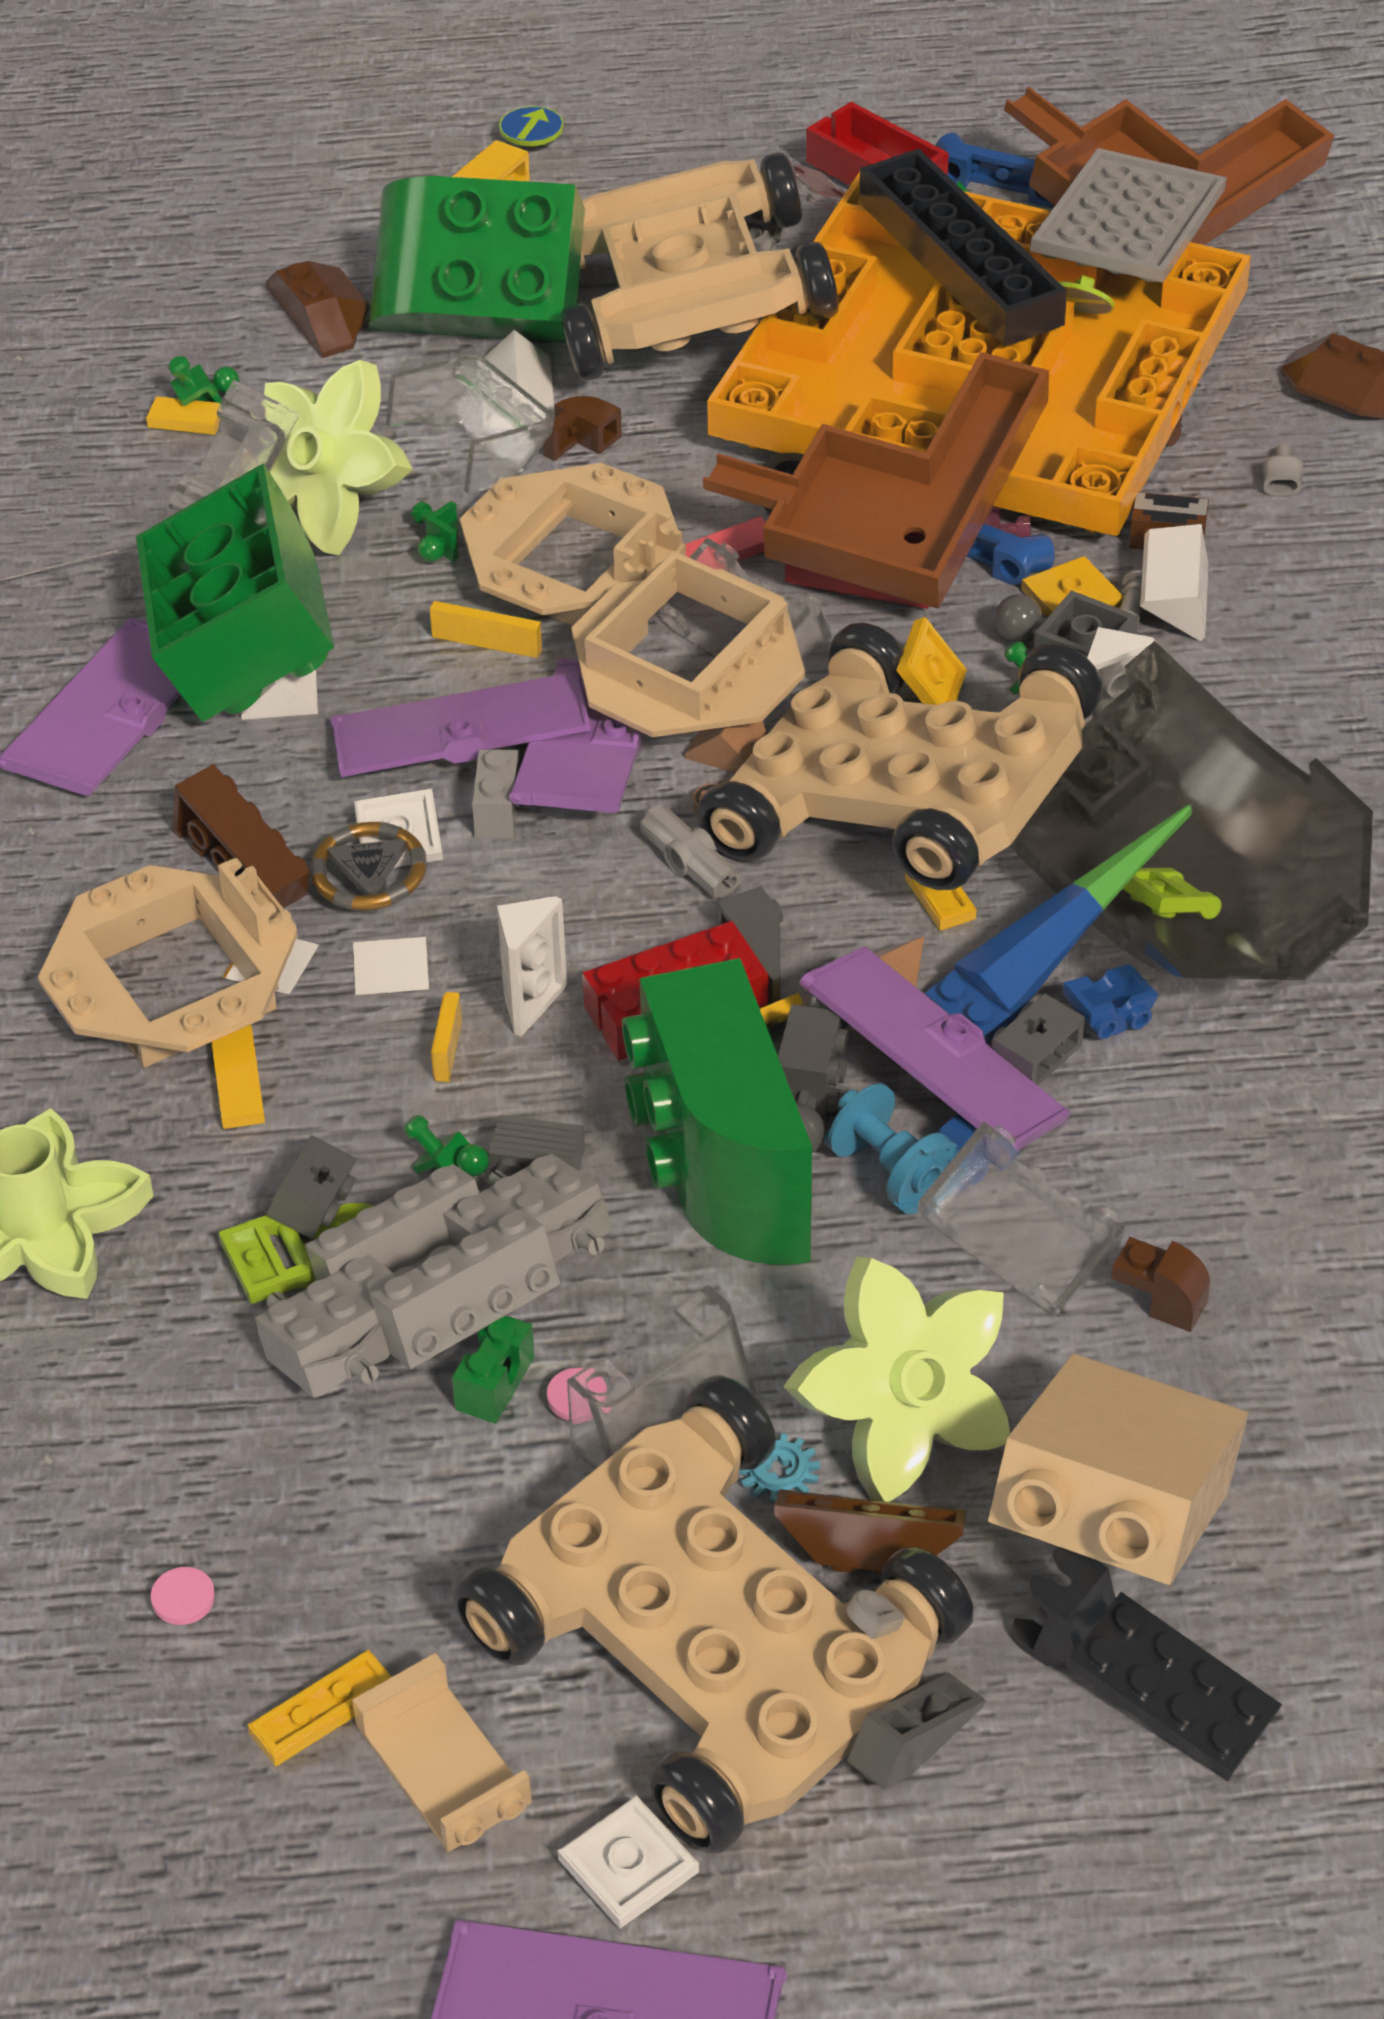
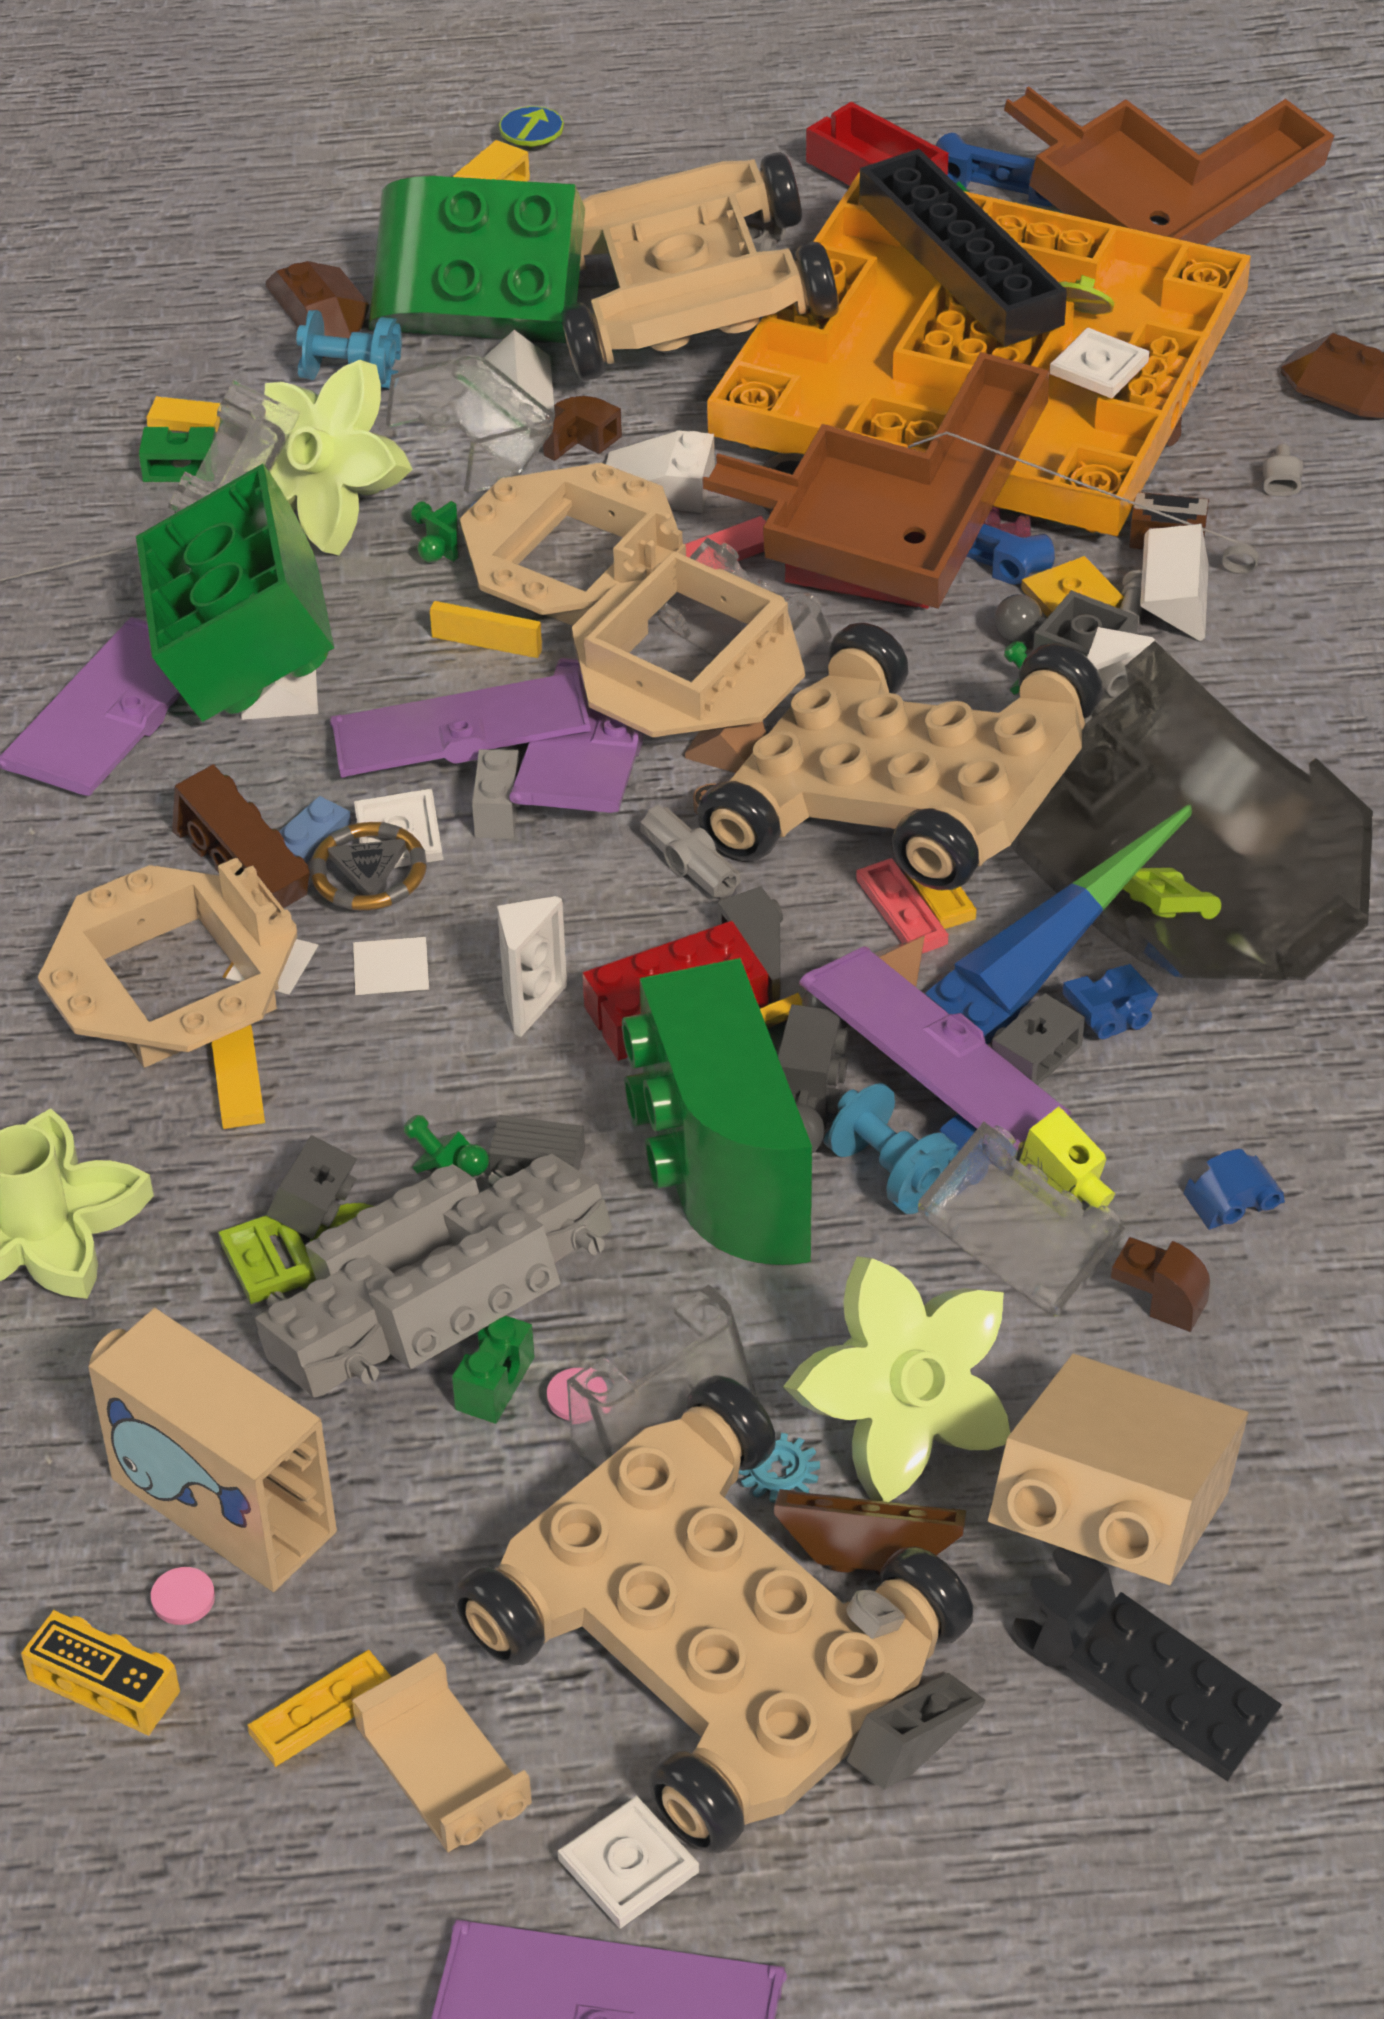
(101, 1671): none -> yellow brick
(162, 446): none -> green brick
(195, 384): green piece -> none
(213, 1447): none -> tan brick
(313, 825): none -> medium blue plate
(375, 348): none -> dark azure piece
(446, 1036): yellow tile -> none
(673, 461): none -> white slope
(816, 187): clear tile -> none
(901, 904): none -> coral tile
(930, 665): yellow plate -> none
(1067, 1158): none -> neon yellow torso
(1099, 362): none -> white plate
(1128, 215): light grey plate -> none
(1231, 1187): none -> blue cylinder
(1235, 549): none -> light grey piece

